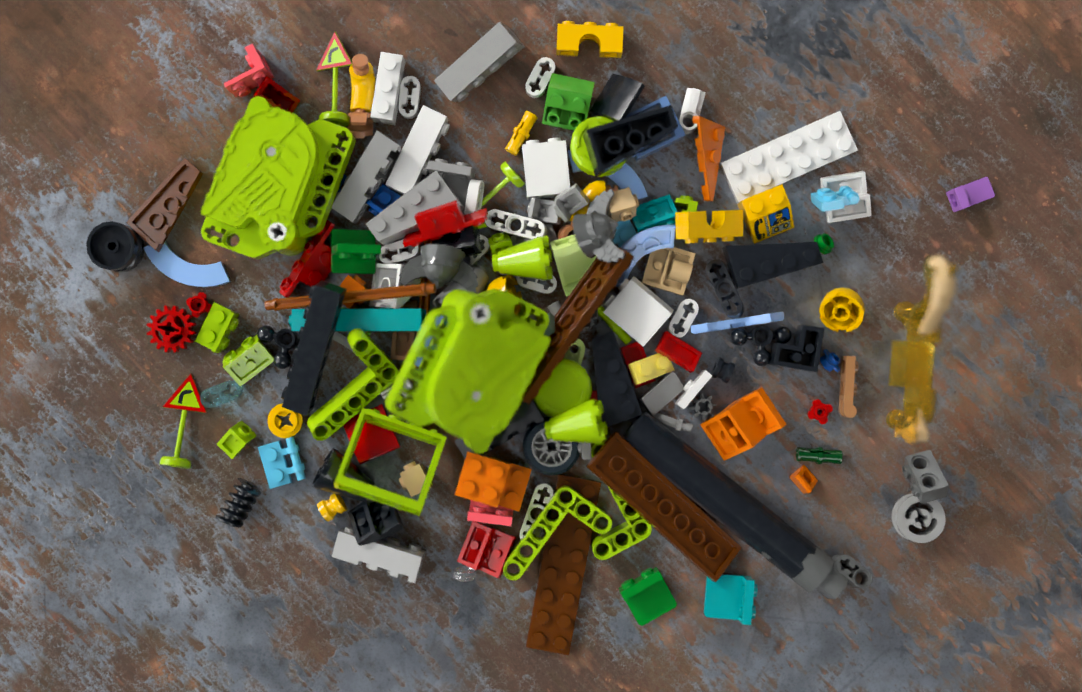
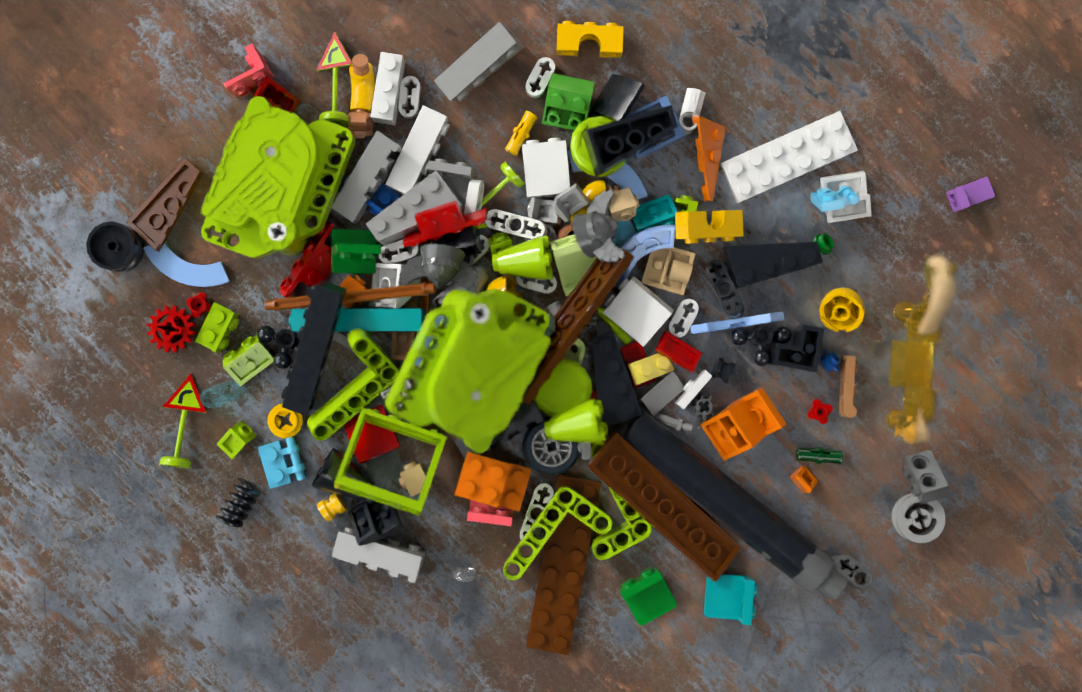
(486, 549): red slope -> none
(767, 213): yellow slope -> none

